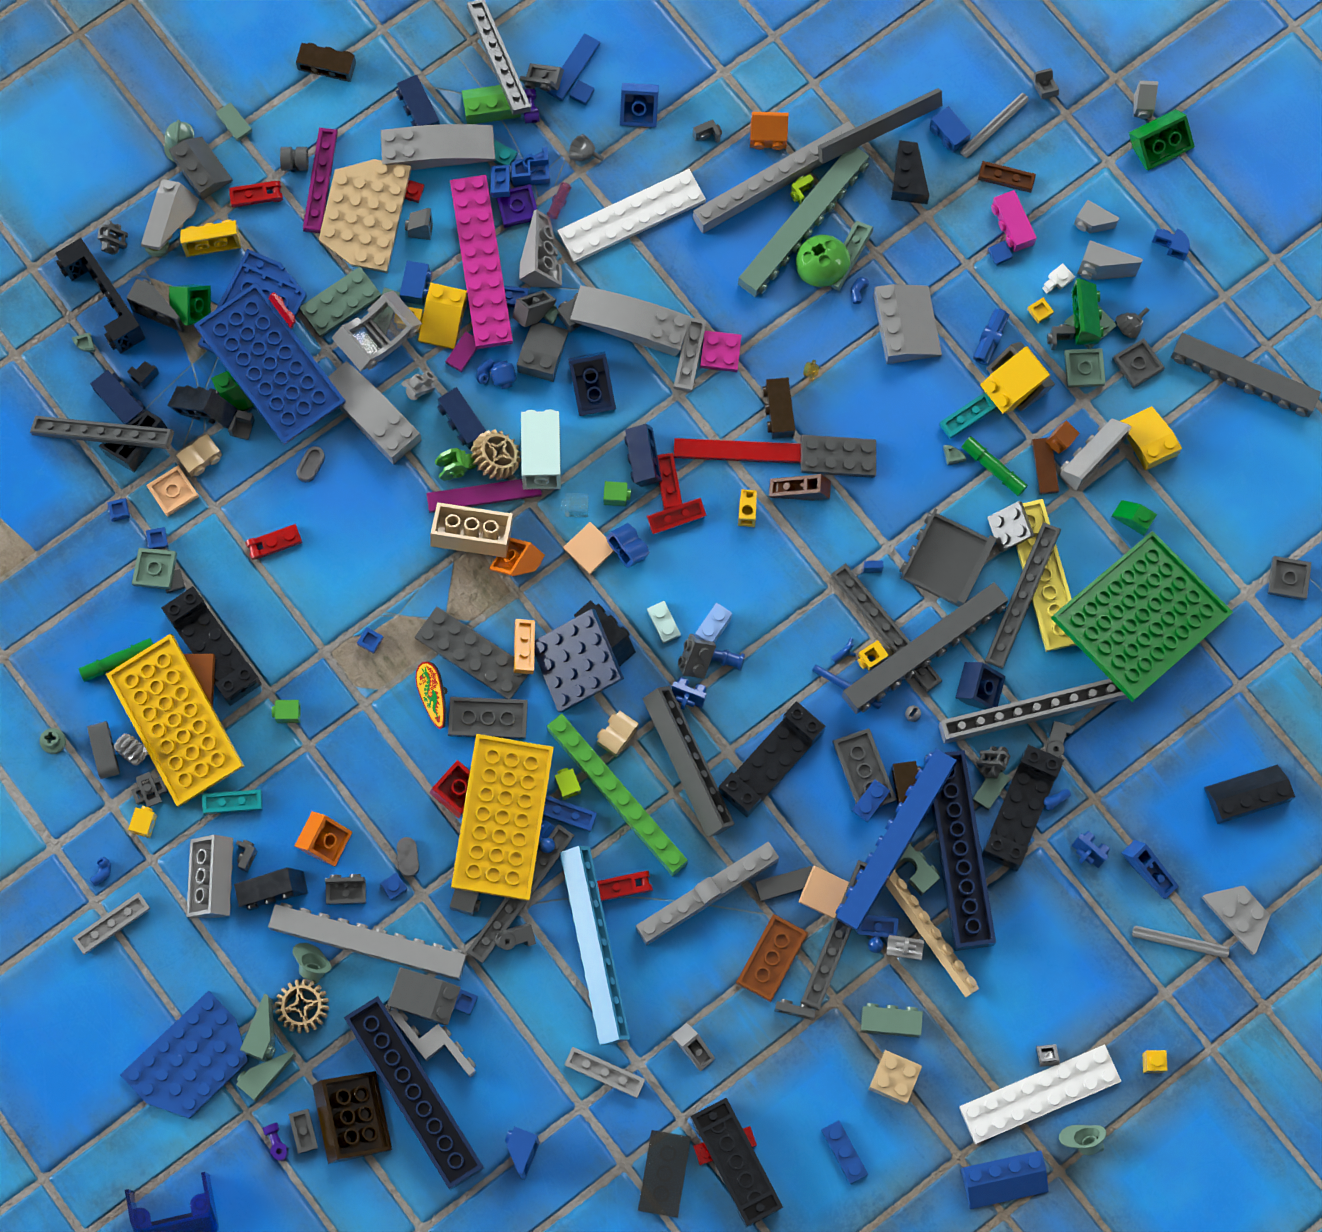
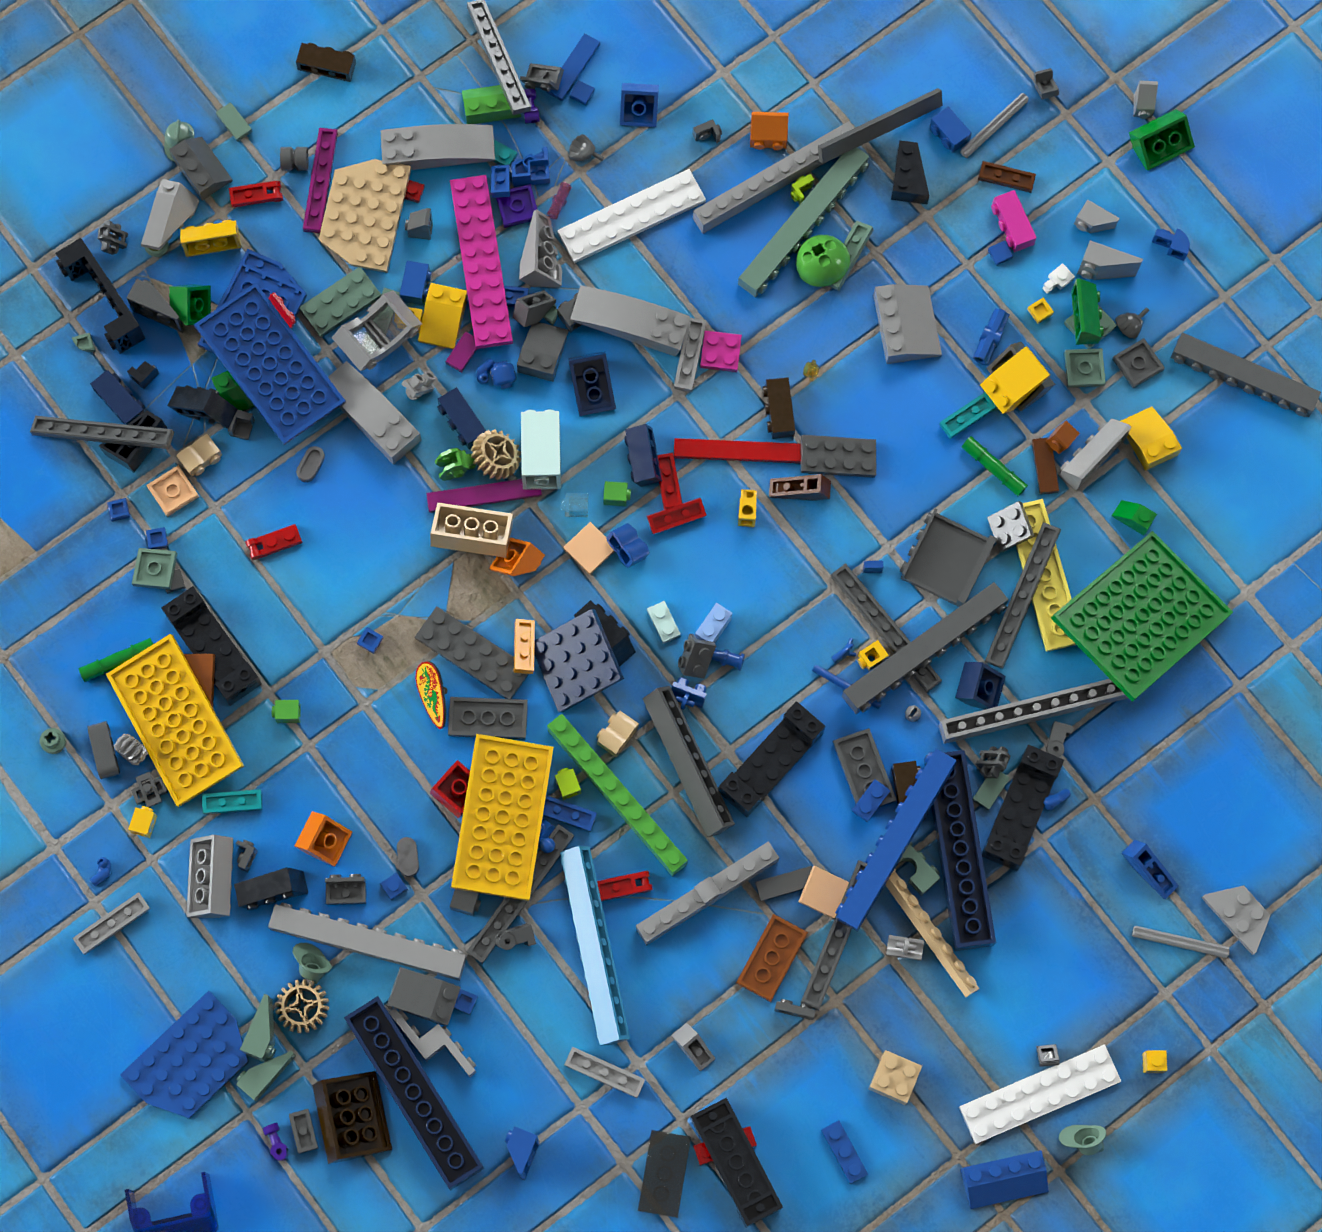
(416, 102): dark blue brick -> none
(856, 288): blue arm -> none
(878, 927): blue plate -> none
(891, 1020): sand green brick -> none
(953, 455): sand green tile -> none
(1060, 332): dark grey bracket -> none
(1089, 851): blue hips -> none
(1249, 793): black slope -> none
(1289, 578): dark grey plate -> none

